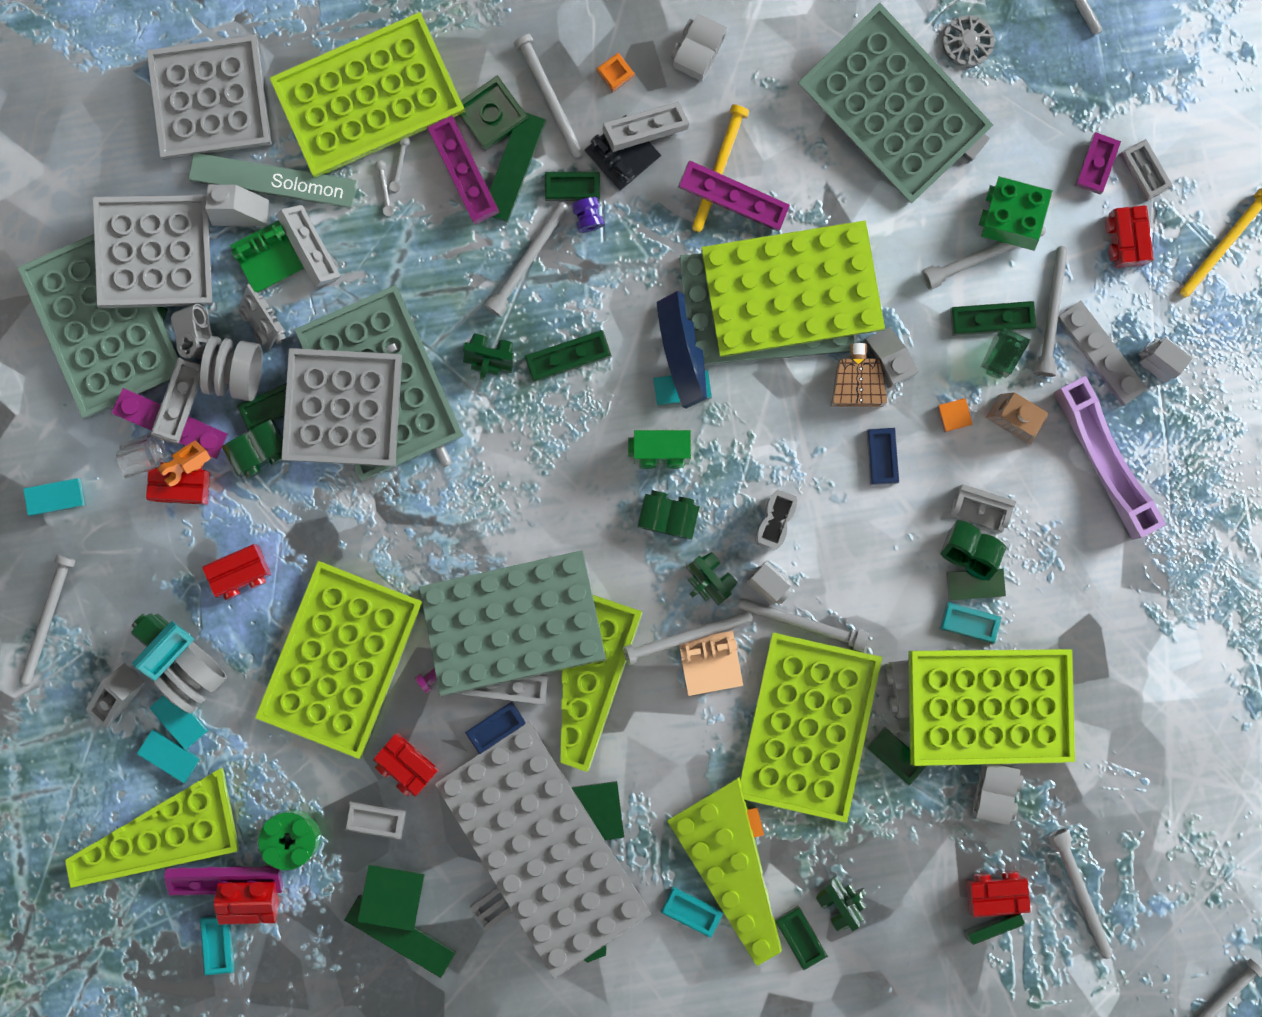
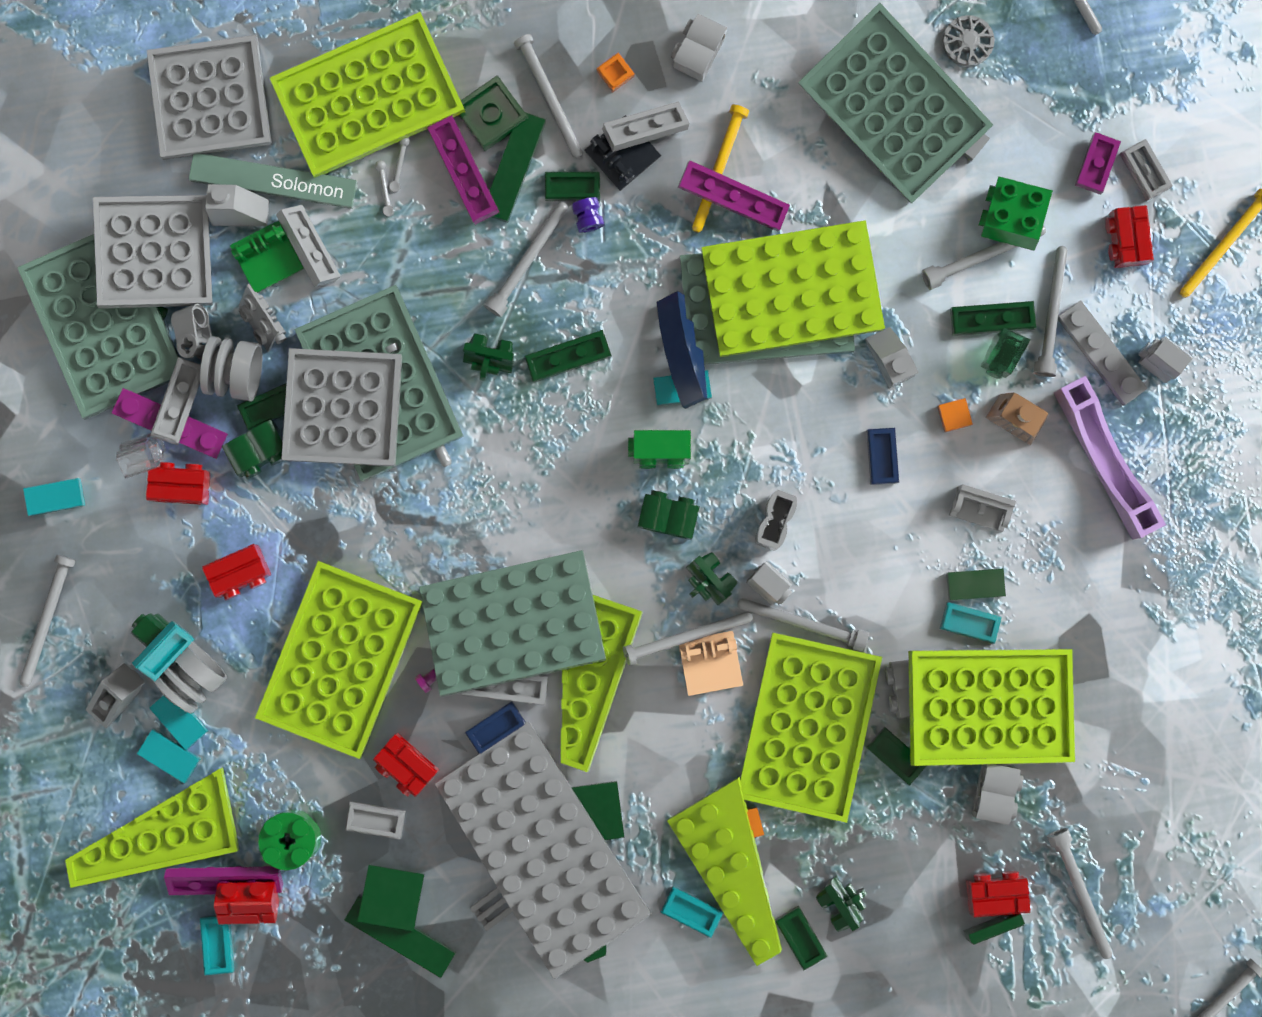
(187, 460): orange plate -> none
(858, 380): medium nougat torso -> none
(971, 549): dark green brick -> none

